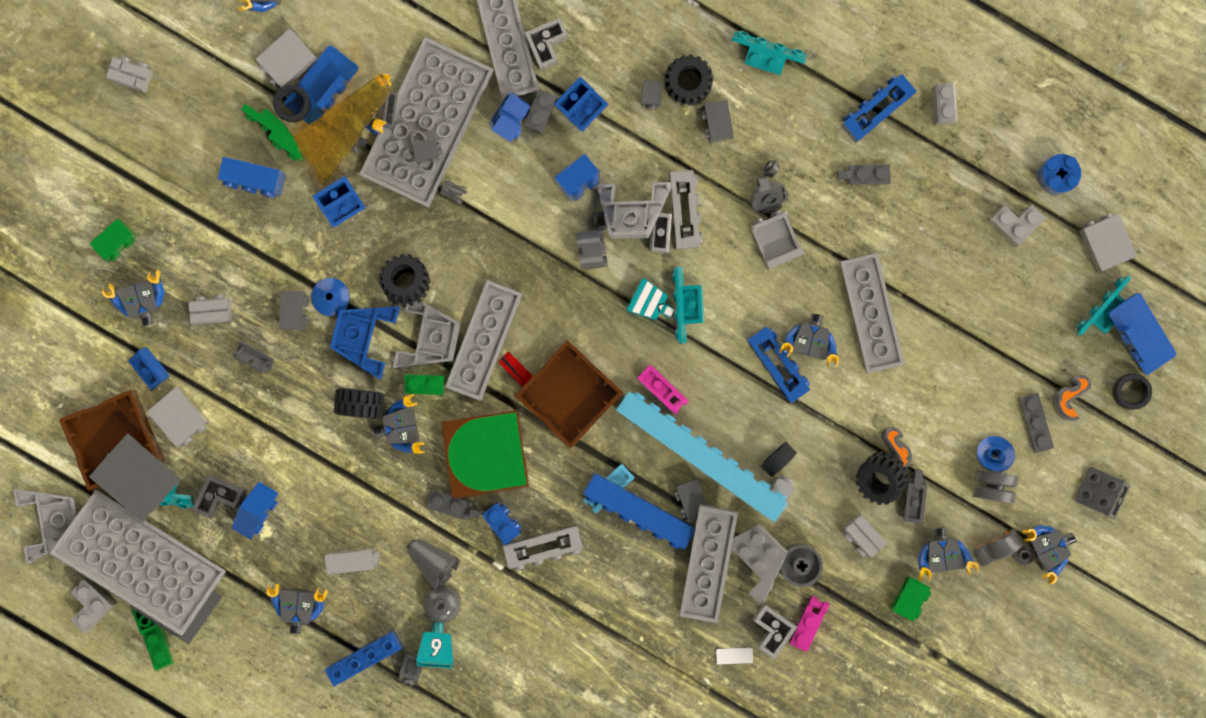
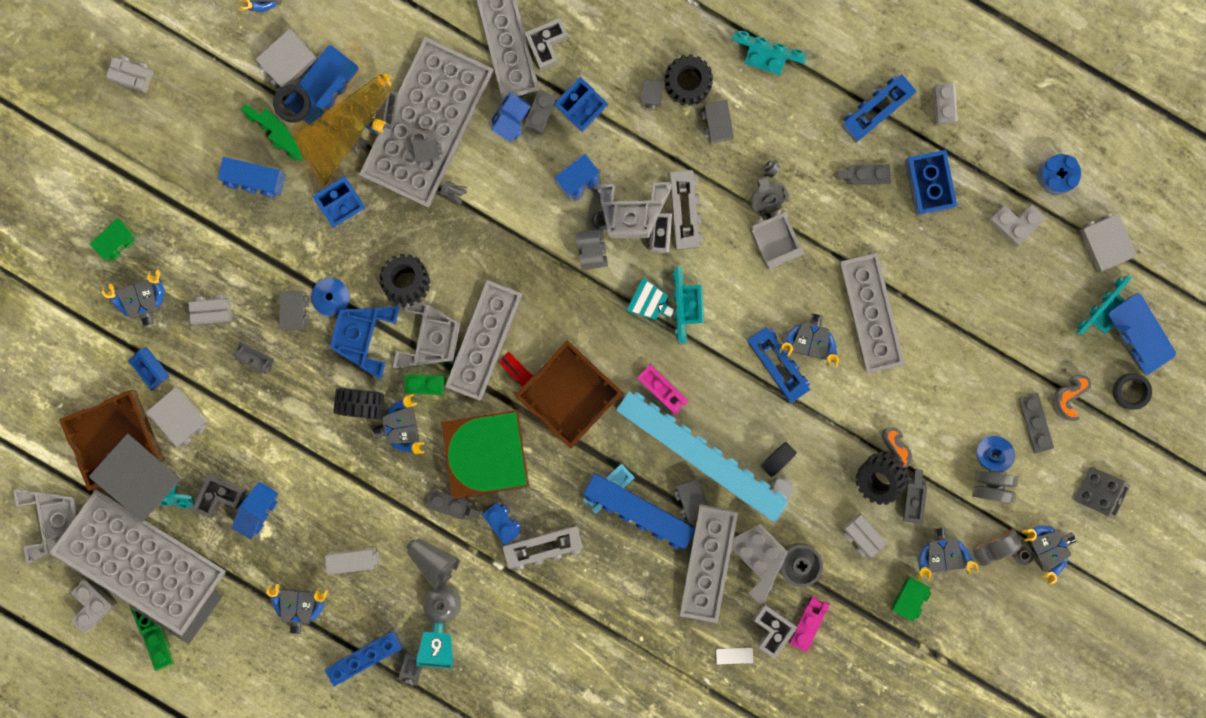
(931, 182): none -> blue brick

